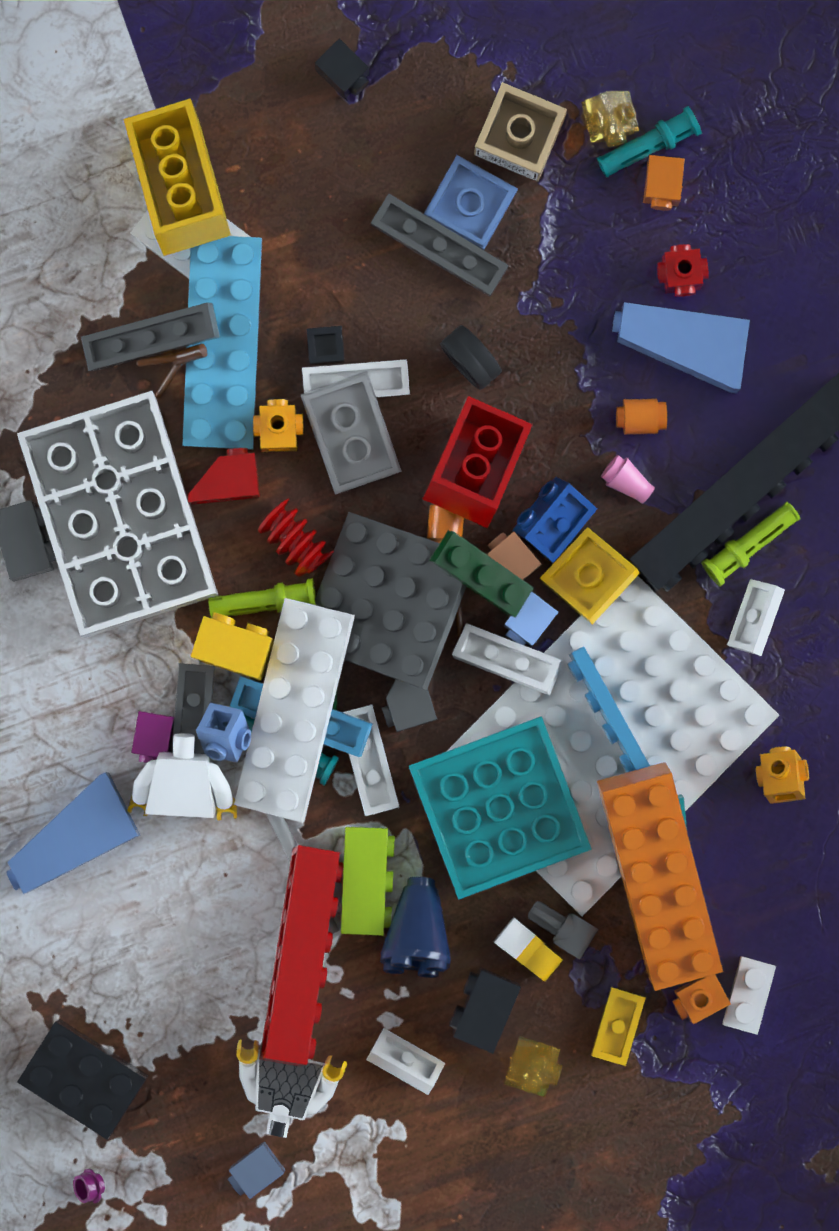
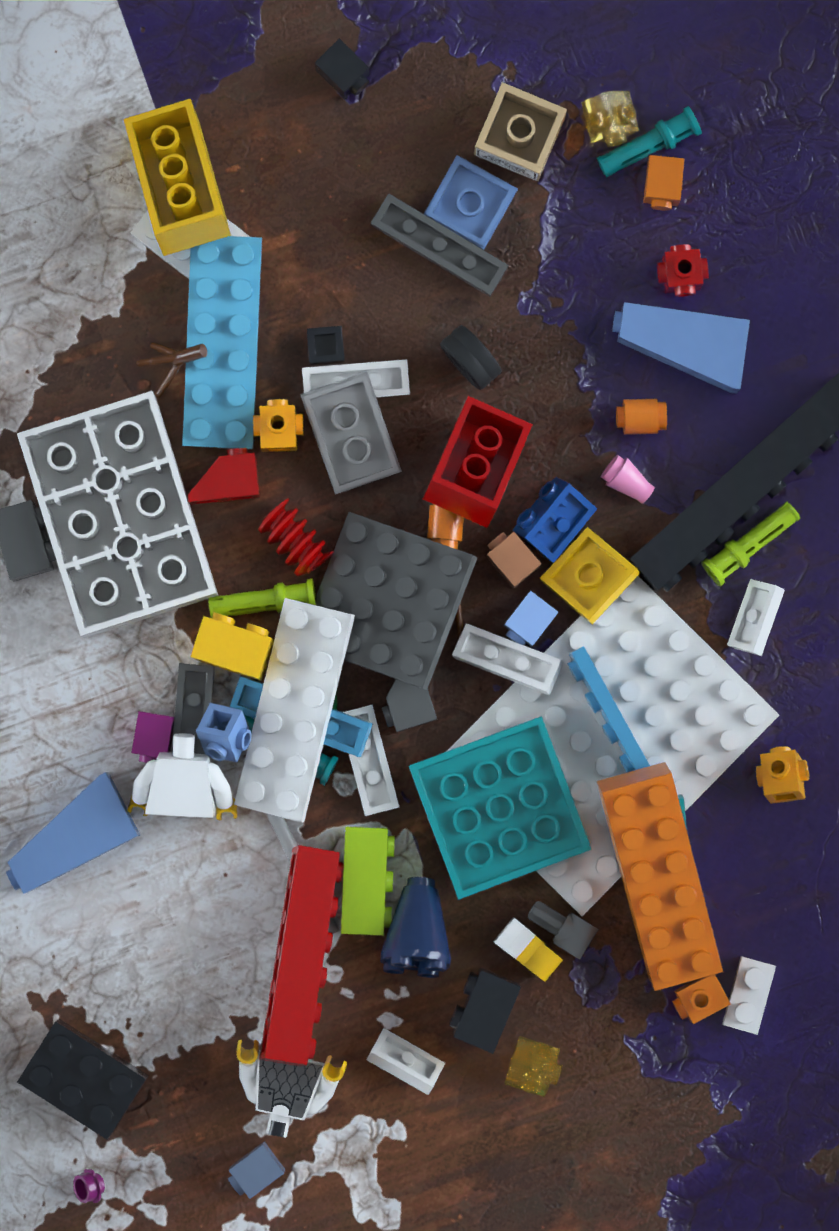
(150, 337): dark grey plate -> none
(481, 573): dark green plate -> none
(618, 1026): yellow plate -> none

